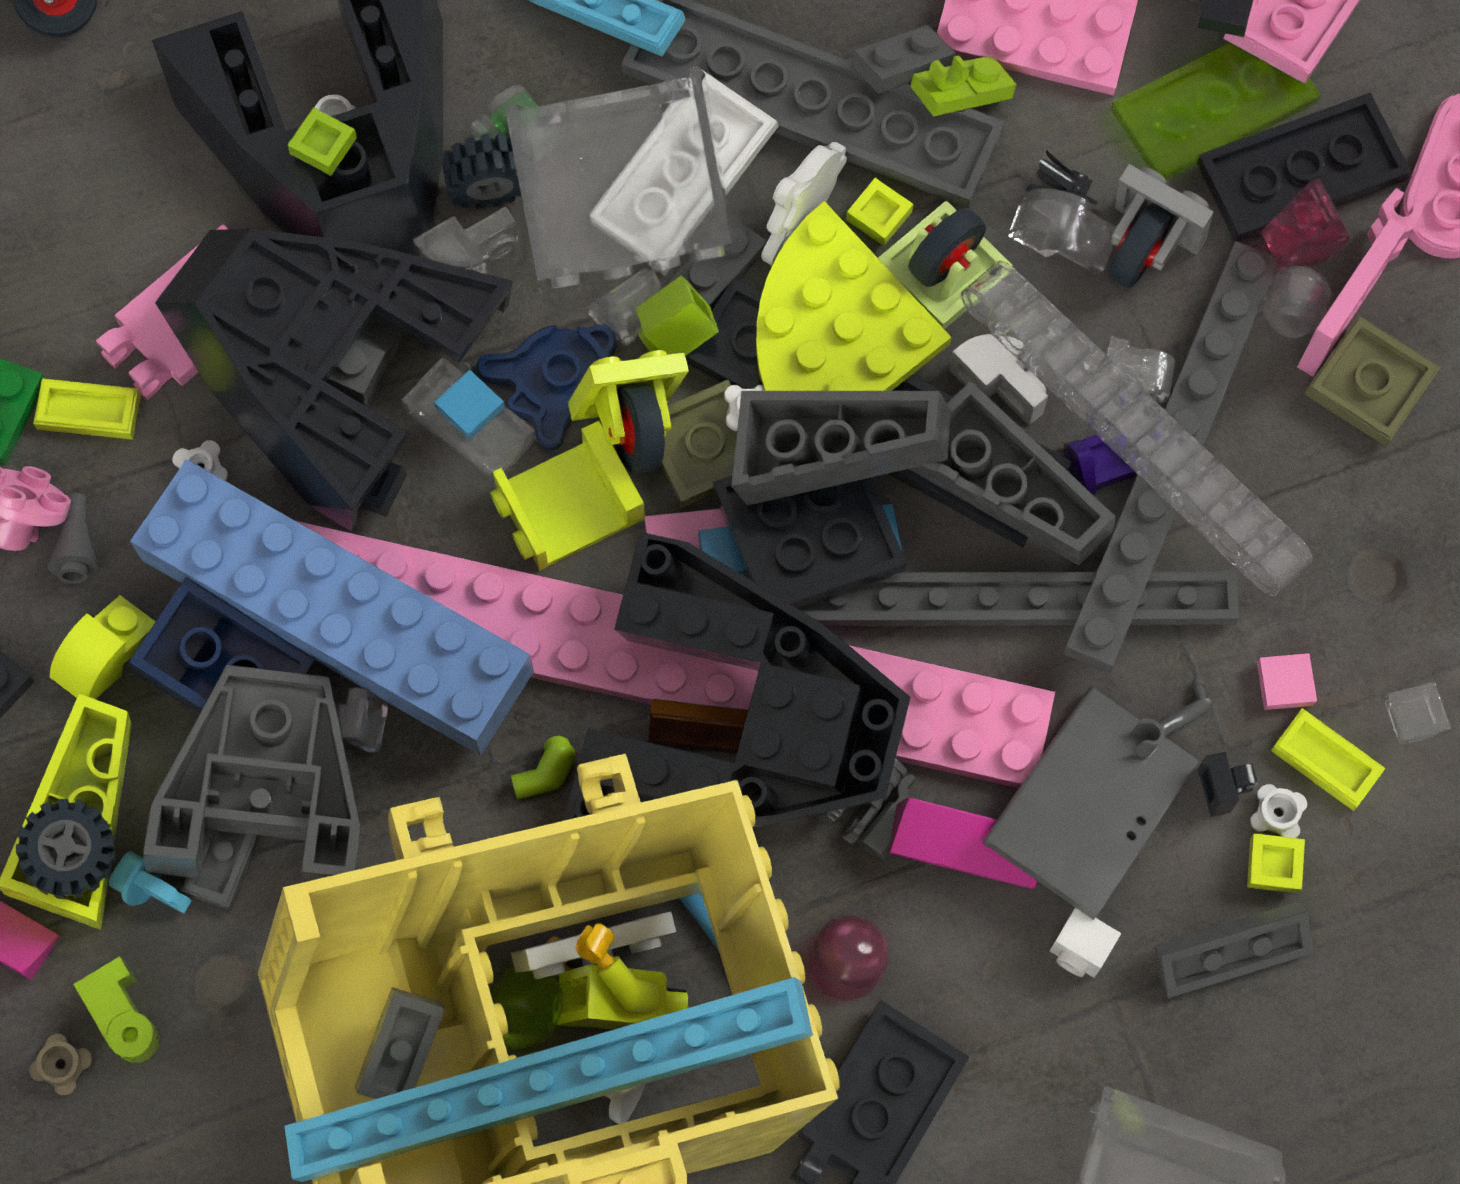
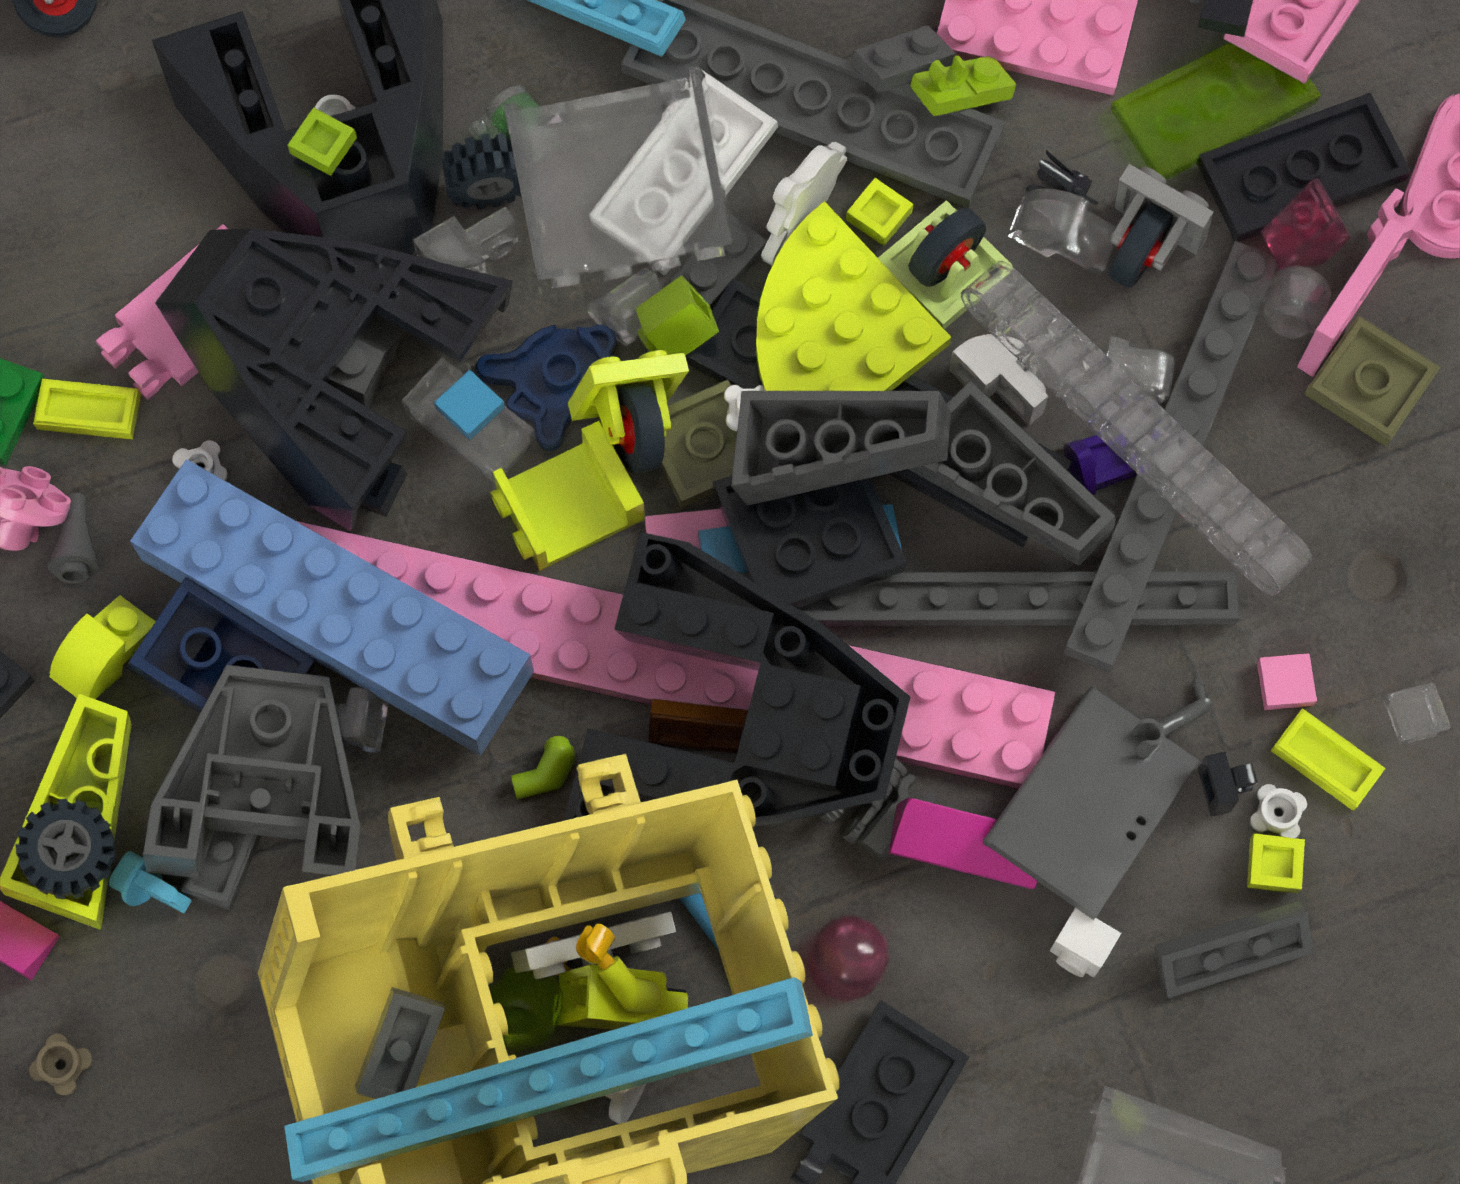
(121, 1024): lime leg -> none

